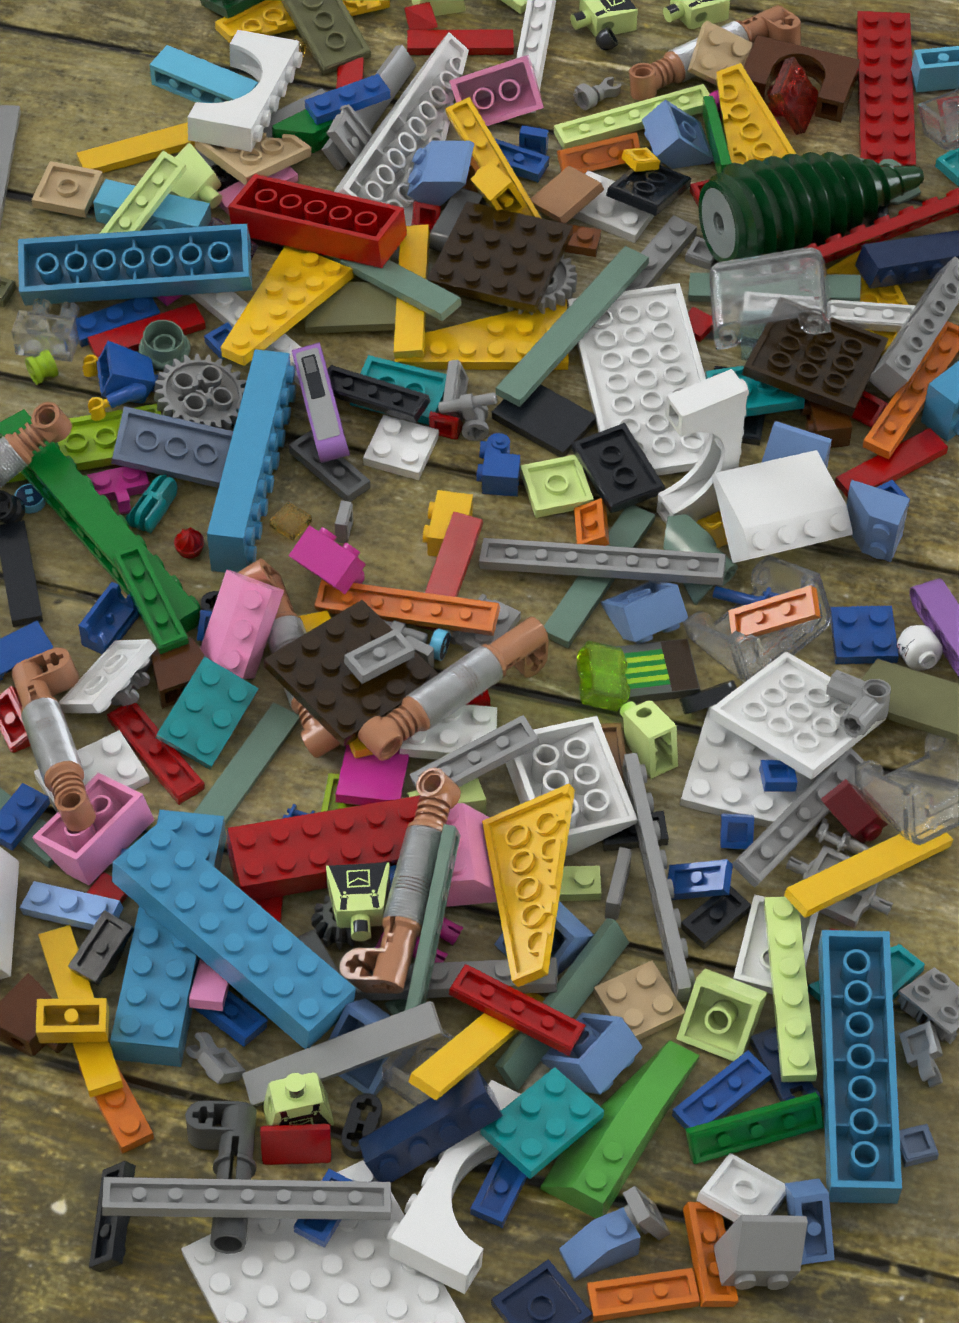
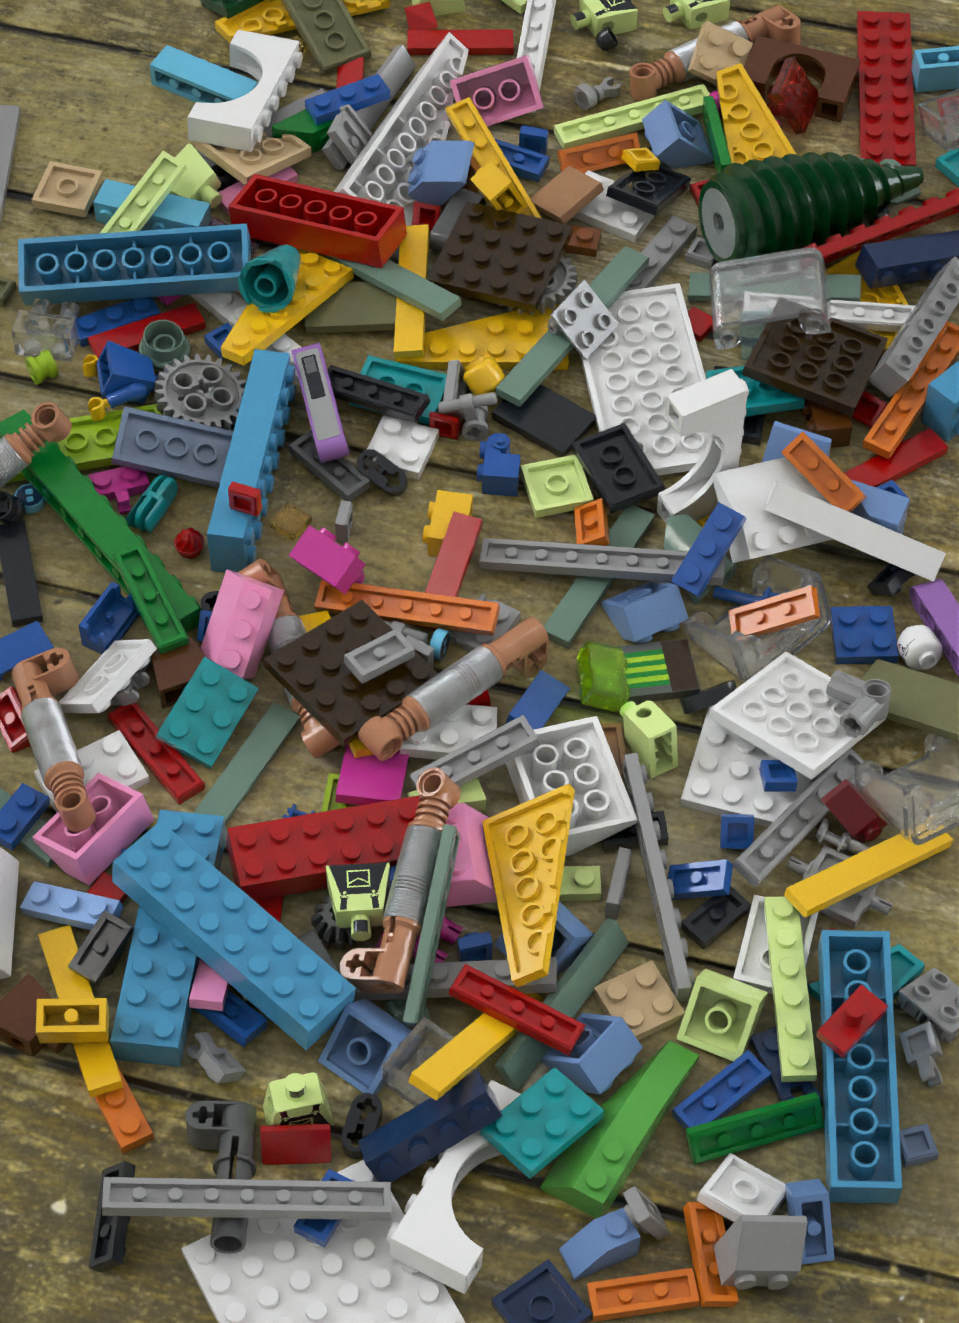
(135, 149): yellow tile -> none
(245, 498): none -> red tile
(270, 278): none -> teal cone
(350, 1050): light grey tile -> none
(386, 467): none -> black beam
(475, 947): none -> blue plate
(483, 375): none -> yellow head
(498, 1192): blue plate -> none
(539, 700): none -> blue hinge
(583, 320): none -> light grey hinge
(708, 549): none -> blue plate
(823, 473): none -> orange plate
(852, 1021): none -> red tile
(854, 531): none -> white tile
(889, 581): none -> black plate

